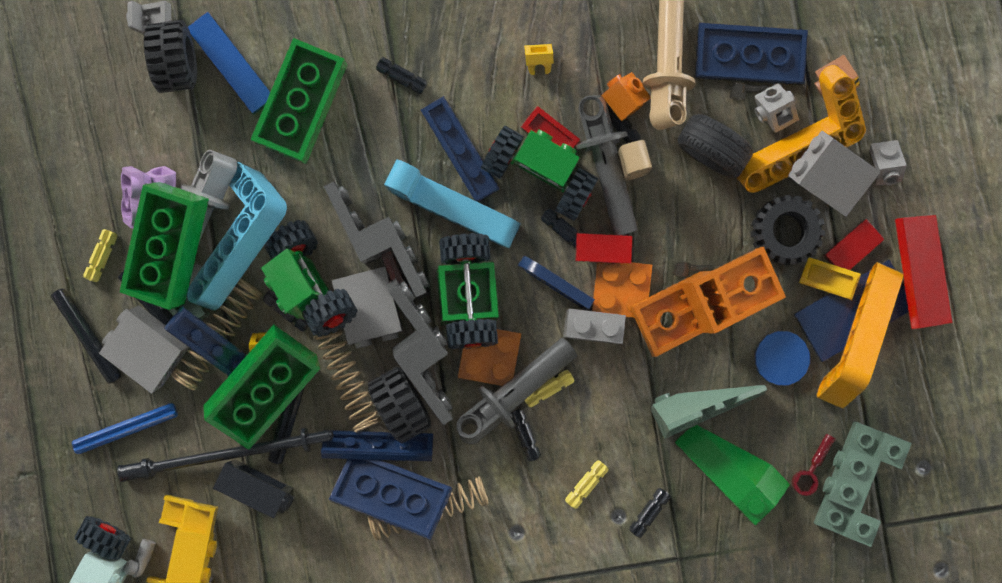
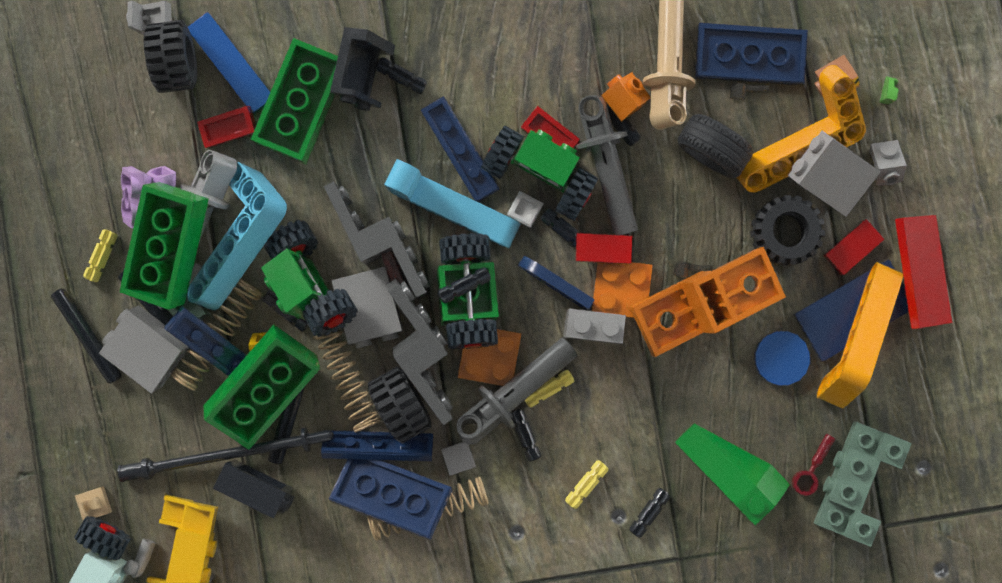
(93, 503): none -> tan tile
(124, 428): blue axle -> none
(227, 126): none -> red tile
(357, 67): none -> black panel
(458, 458): none -> light grey tile
(464, 285): none -> black axle
(525, 209): none -> white tile
(539, 55): yellow tile -> none
(634, 160): tan beam -> none
(692, 408): sand green wedge -> none
(776, 108): light grey brick -> none
(830, 278): yellow tile -> none
(889, 92): none -> bright green tile

